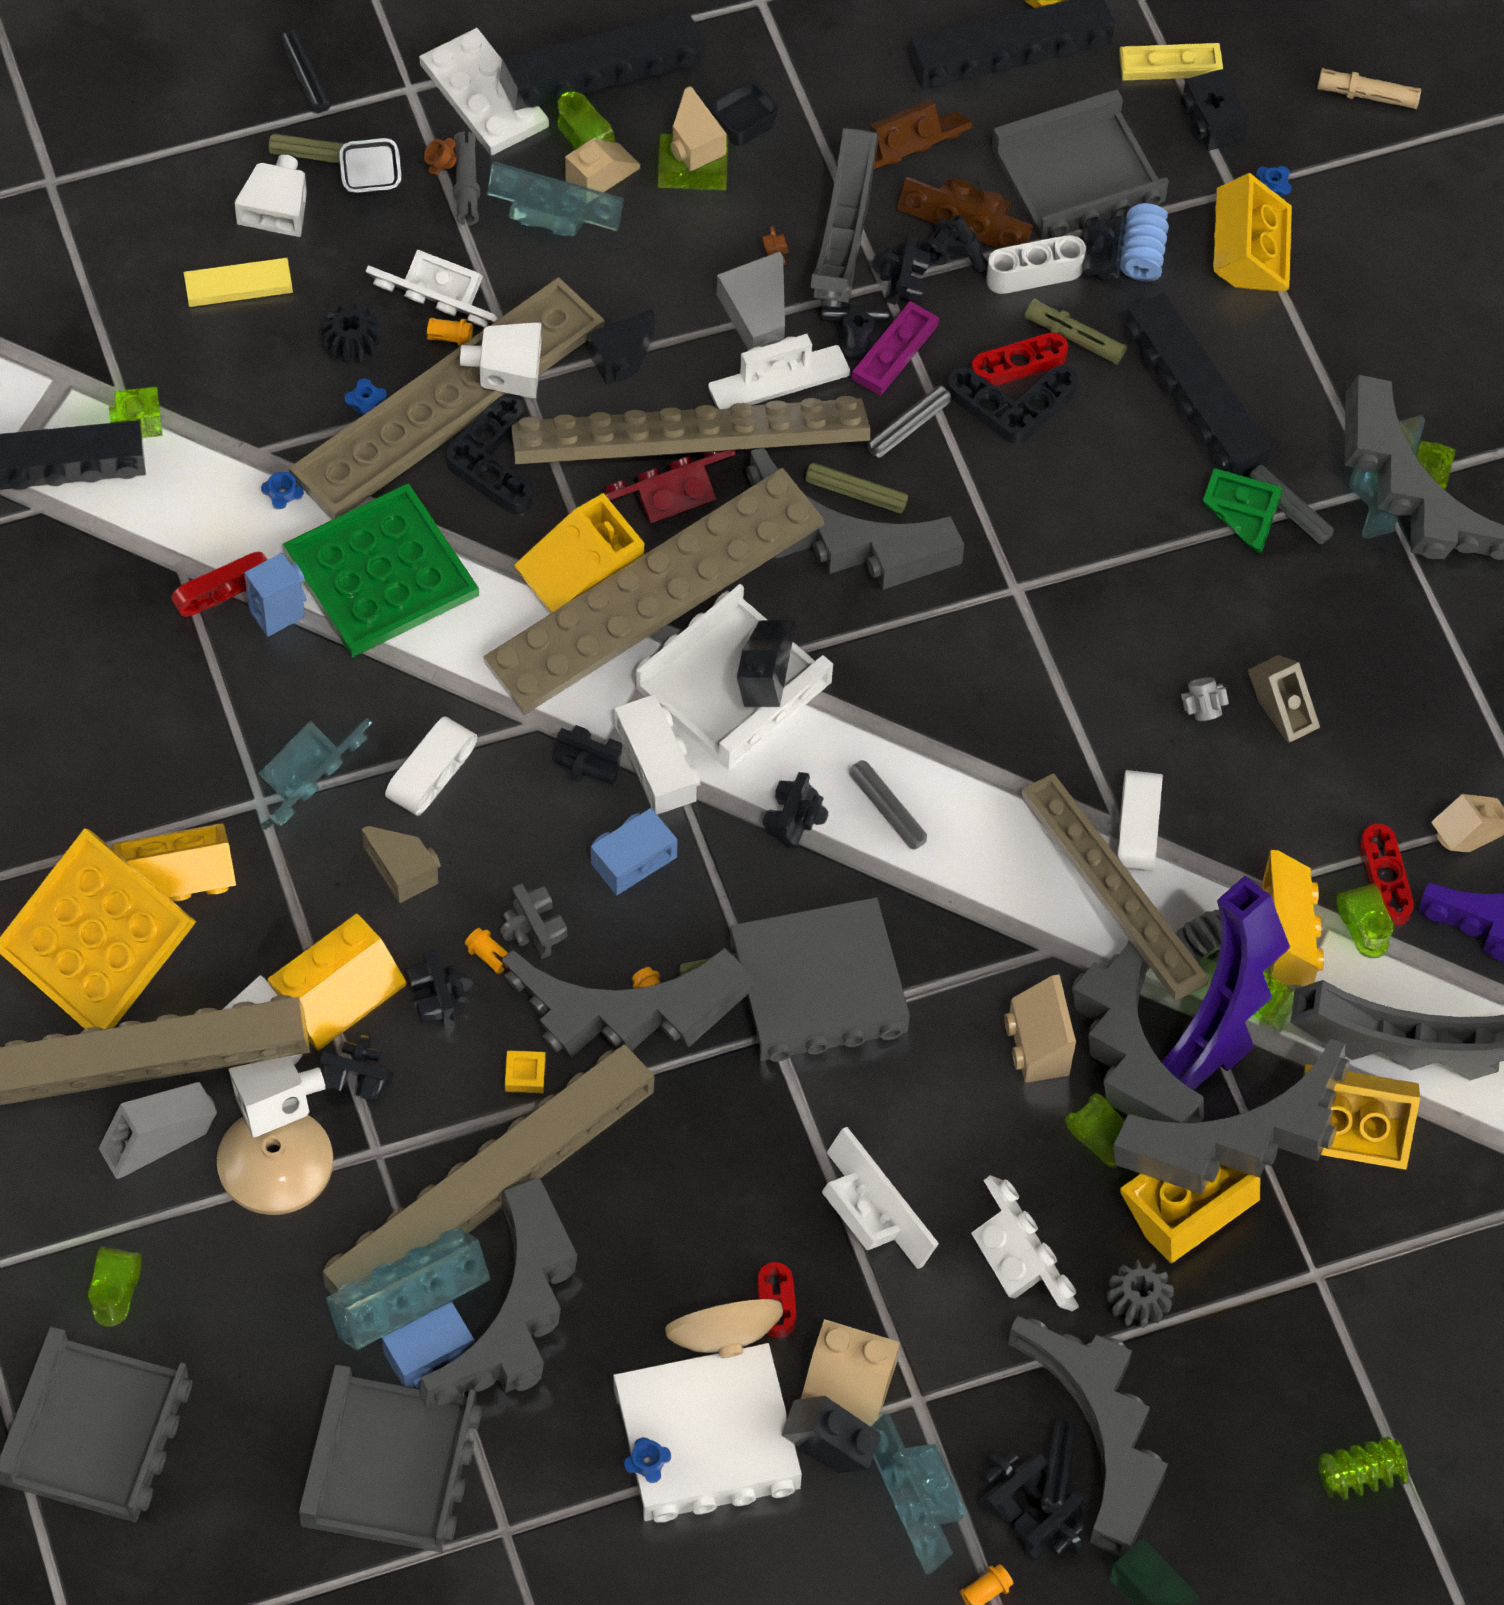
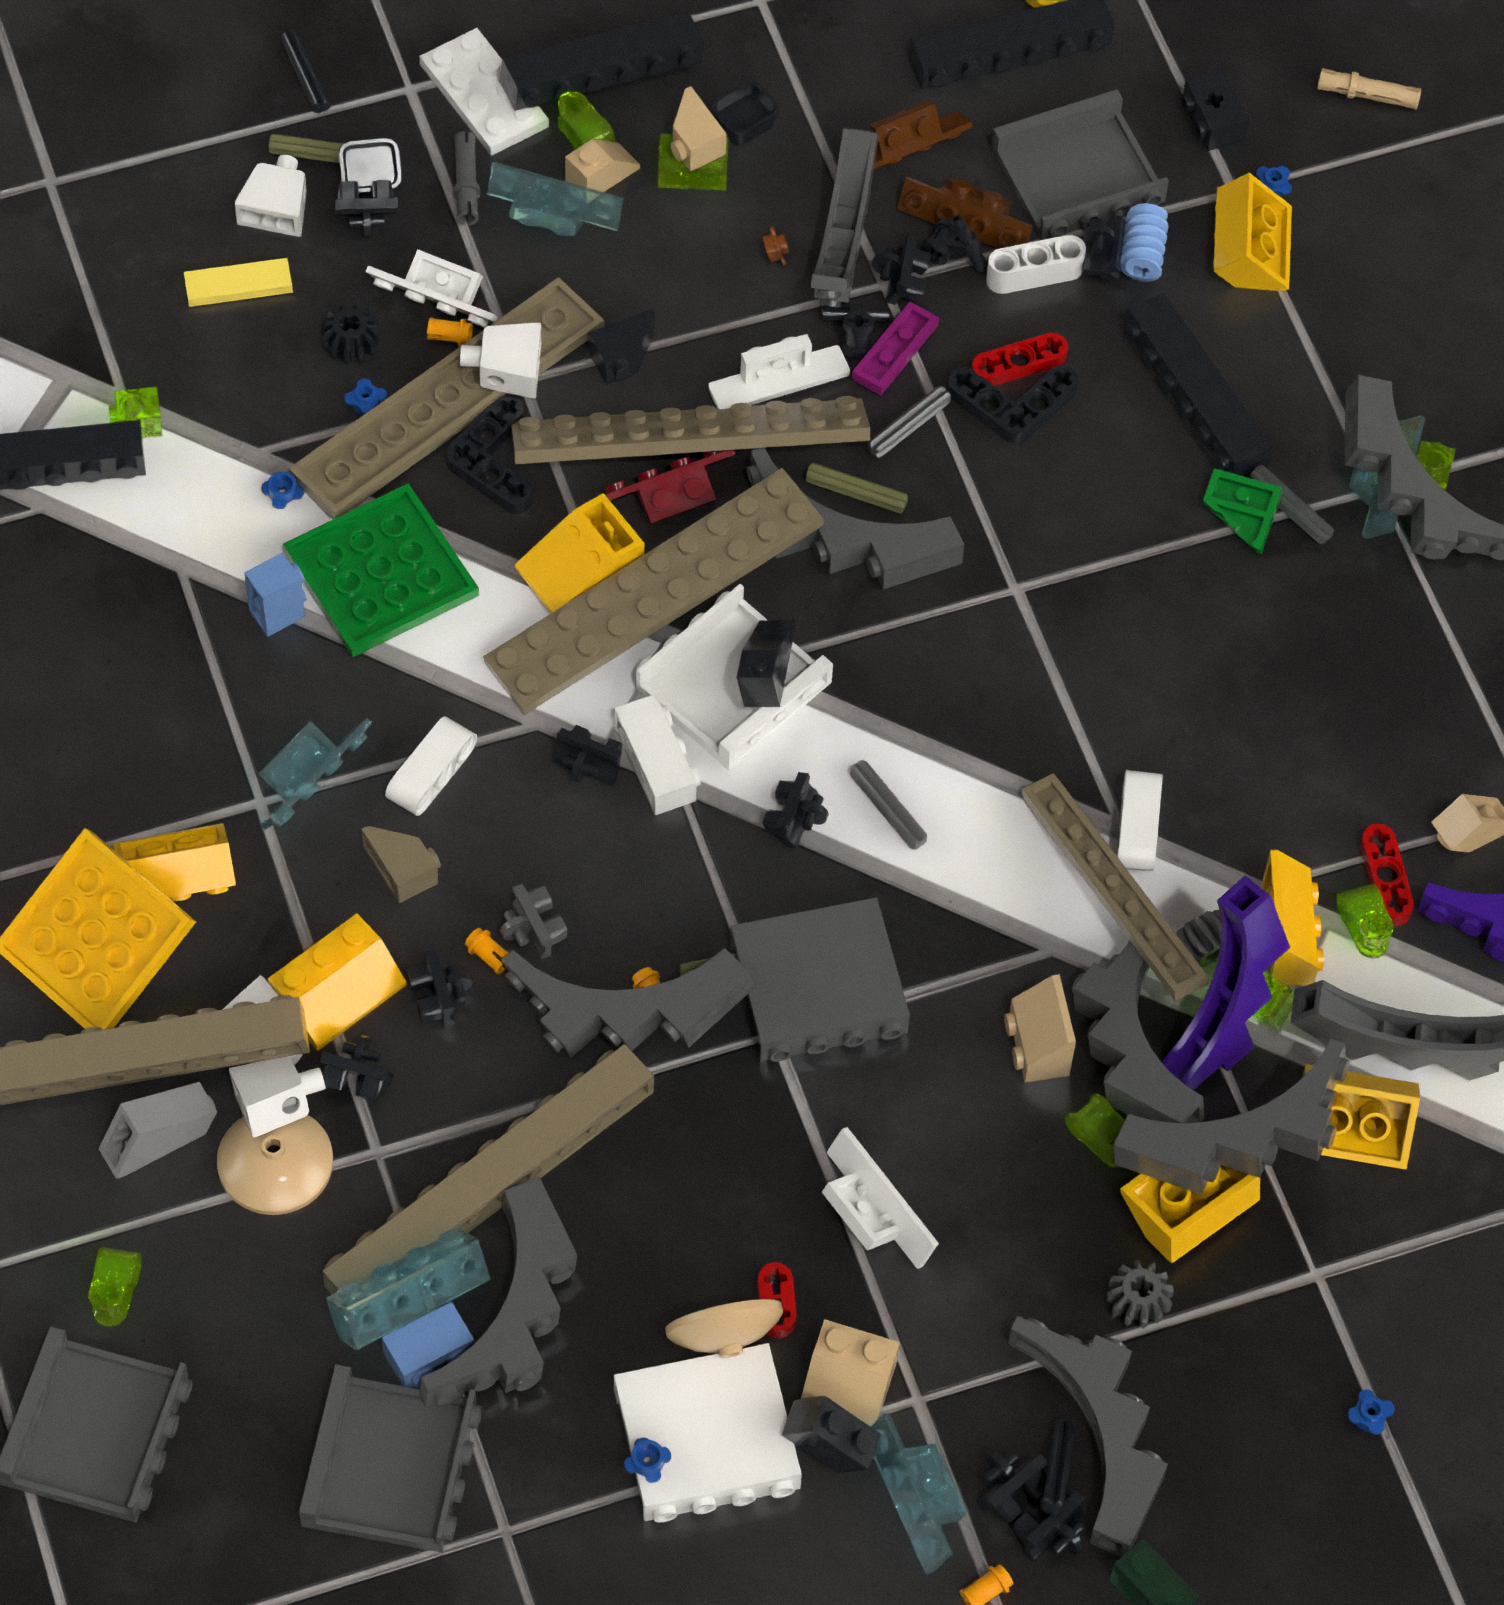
(215, 586): red beam -> none
(380, 203): none -> black hips
(440, 155): dark orange plate -> none
(525, 1072): yellow plate -> none
(633, 850): medium blue brick -> none
(755, 300): light grey slope -> none
(1016, 1251): white bracket -> none
(1040, 314): olive pin -> none
(1169, 61): light yellow tile -> none
(1205, 699): light grey gear -> none
(1284, 696): dark tan slope -> none
(1363, 1466): clear neon green piece -> none
(1370, 1423): none -> blue plate

